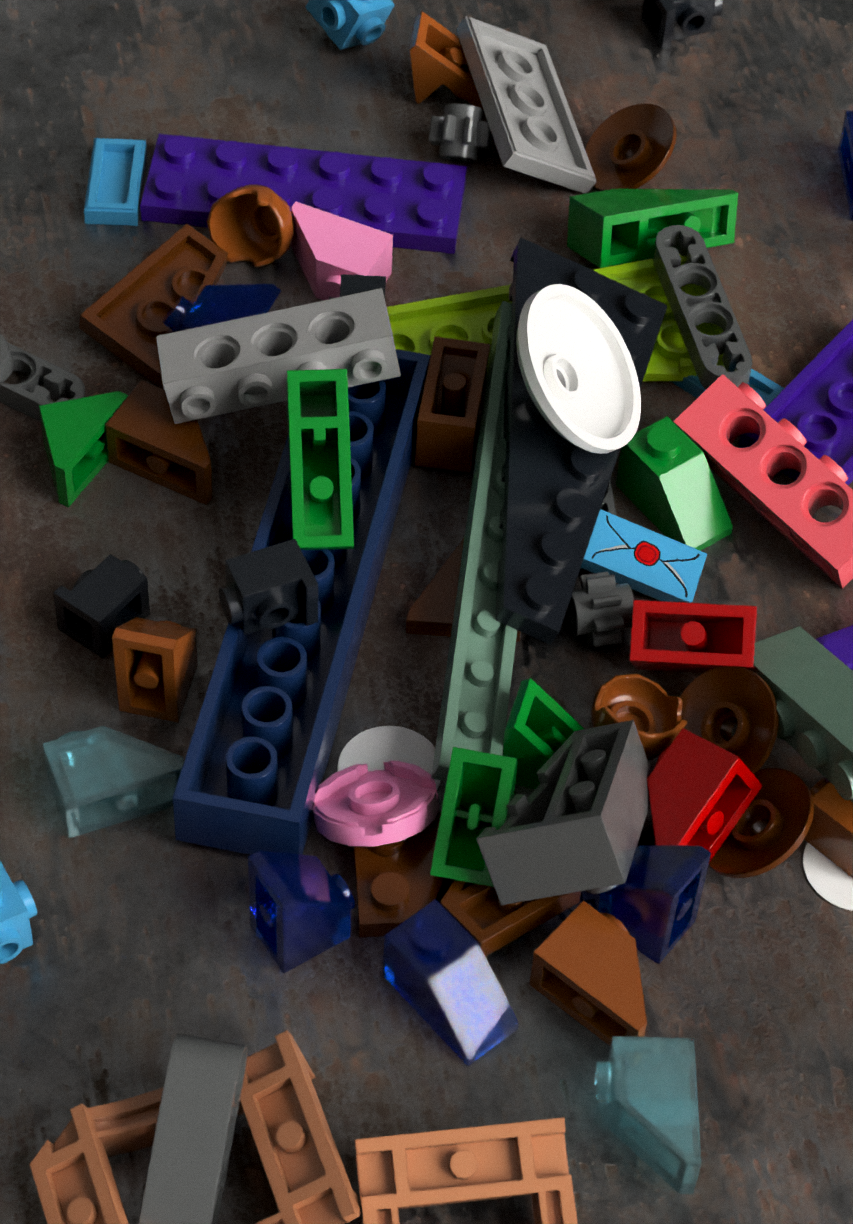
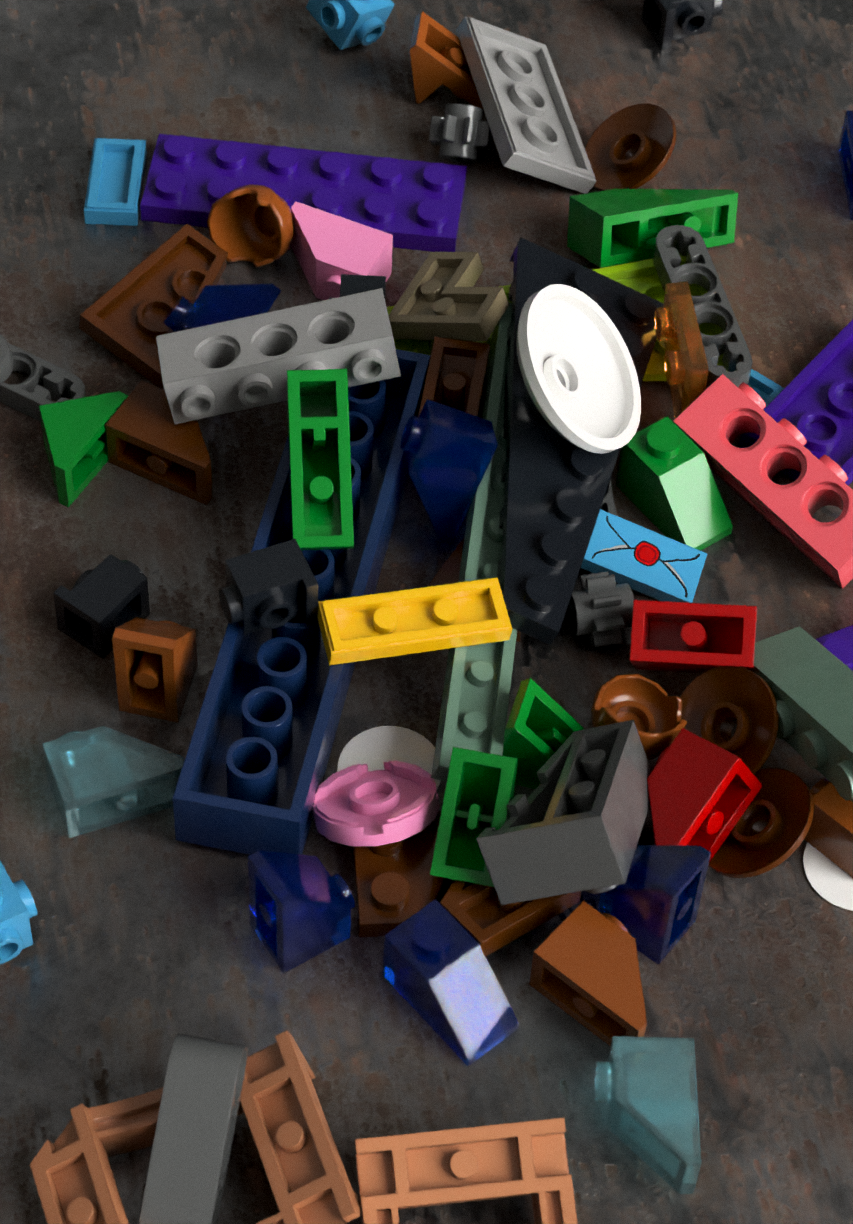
(413, 621): none -> yellow tile
(445, 303): none -> dark tan plate
(447, 462): none -> clear blue slope
(684, 355): none -> clear orange wing

